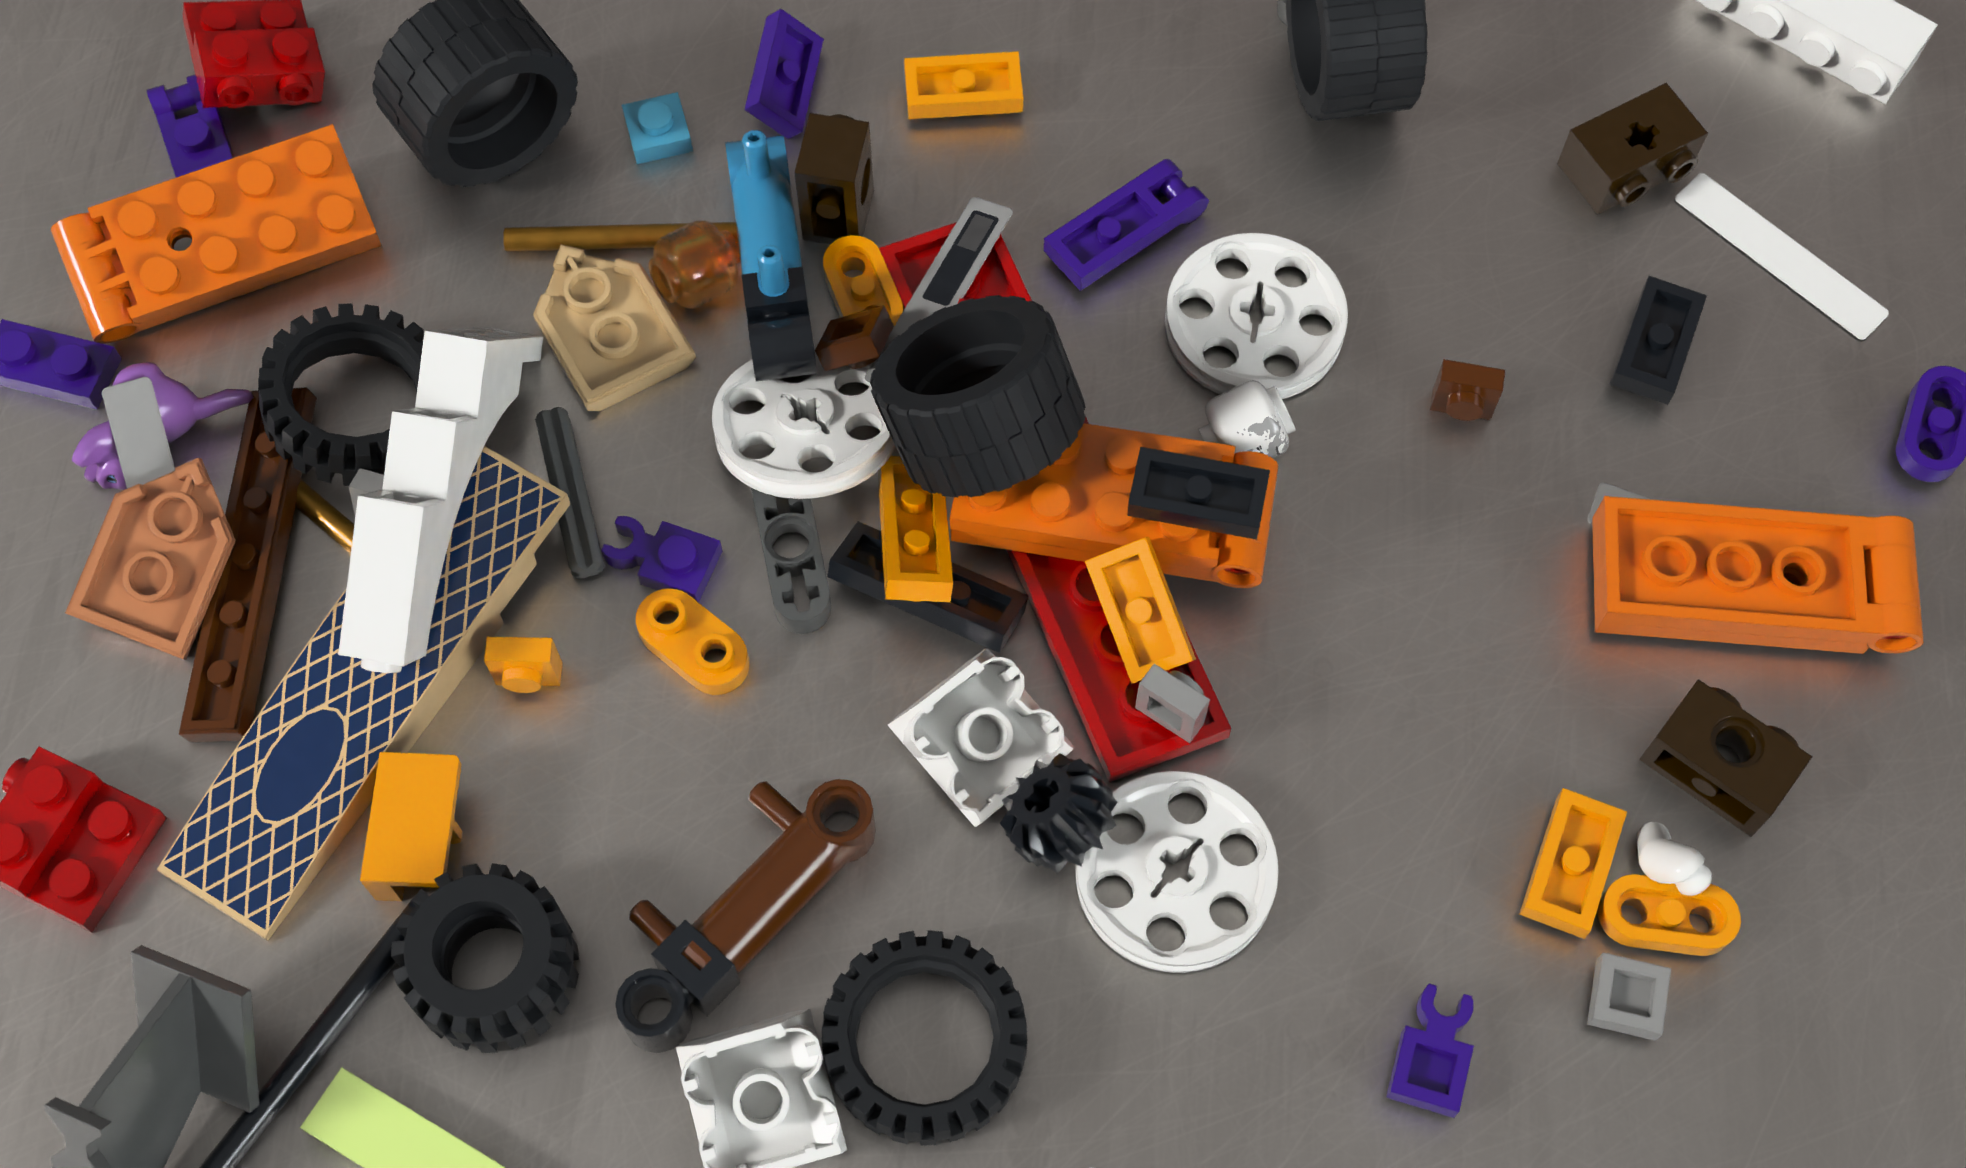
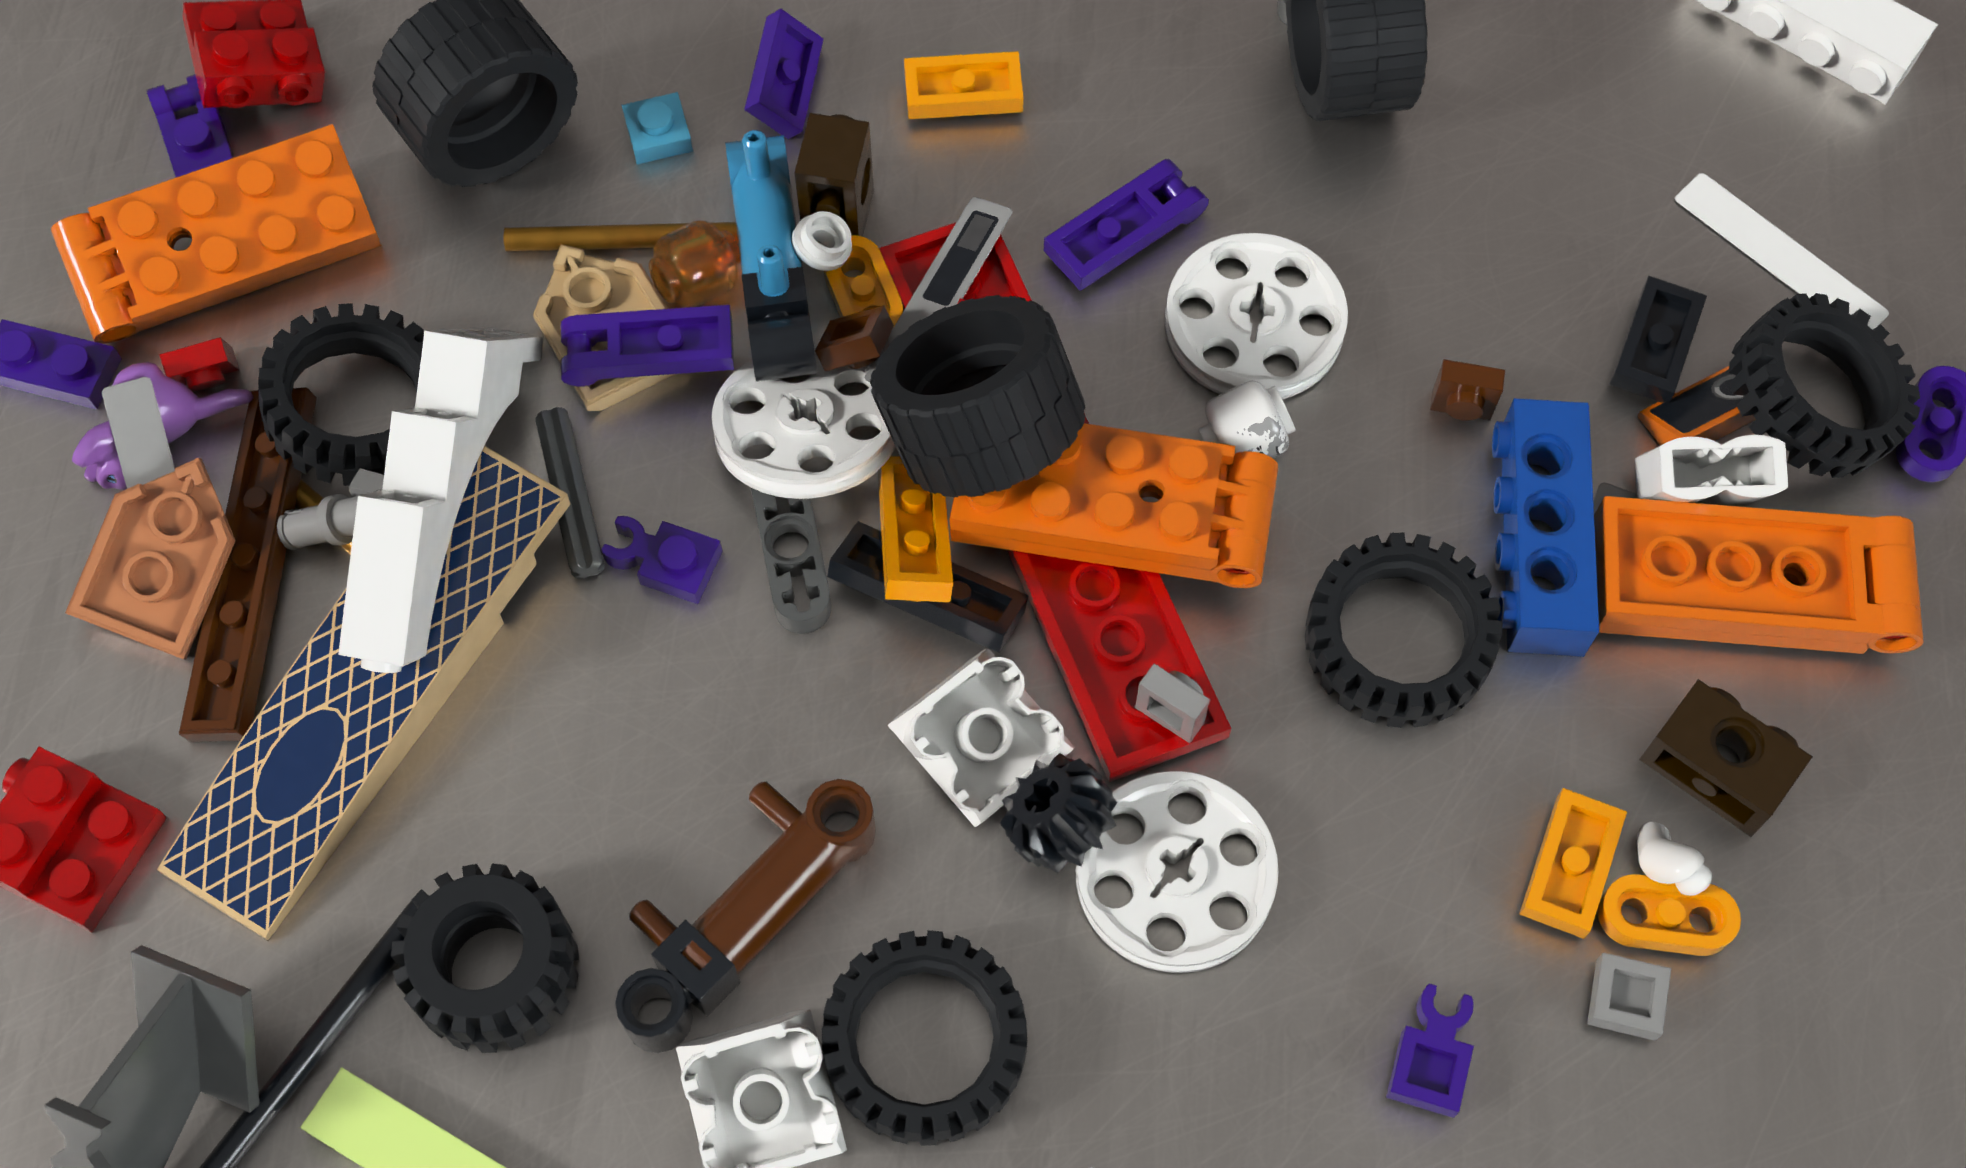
(200, 364): none -> red plate
(327, 522): none -> light grey pin
(410, 823): light orange panel -> none
(523, 663): light orange plate -> none
(647, 343): none -> dark purple plate
(689, 639): light orange plate -> none
(828, 230): none -> white plate
(1140, 609): light orange plate -> none
(1198, 493): black plate -> none
(1425, 566): none -> black tyre
(1560, 441): none -> blue brick
(1632, 149): dark brown brick -> none
(1699, 410): none -> slope
(1713, 472): none -> white brick
(1857, 352): none -> black tyre

